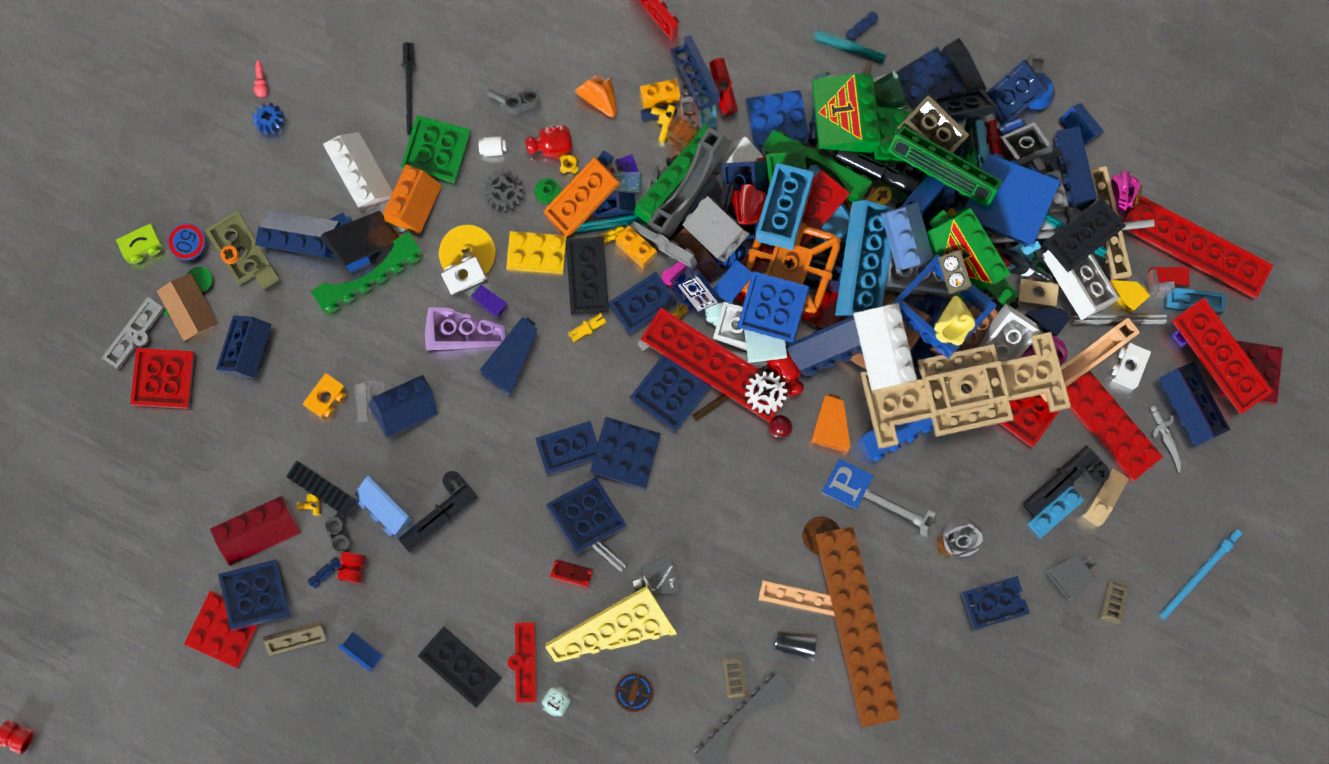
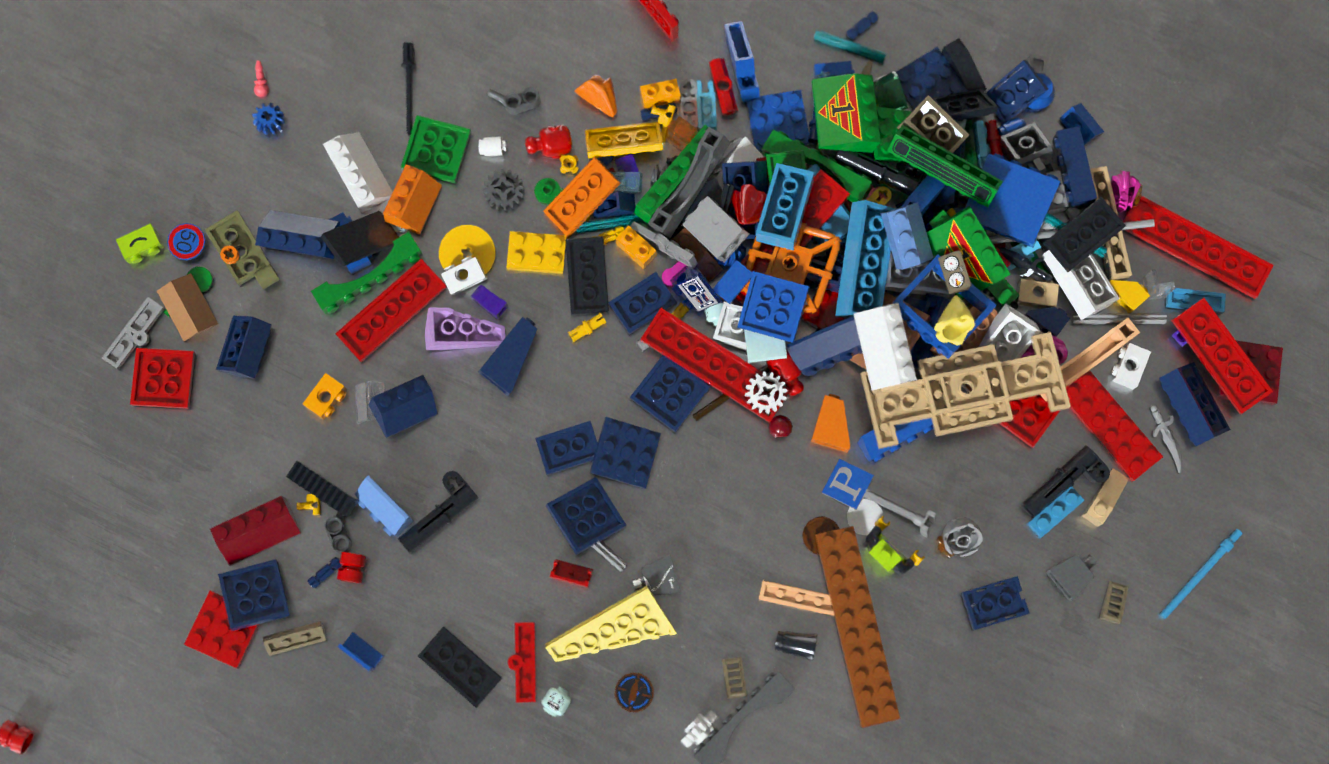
(391, 310): none -> red plate
(623, 140): none -> yellow plate
(699, 729): none -> white gear
(702, 71): dark blue fence -> none
(742, 61): none -> blue slope
(834, 68): none -> blue panel
(864, 517): none -> white sticker
(887, 553): none -> torso
(1179, 275): red tile -> none

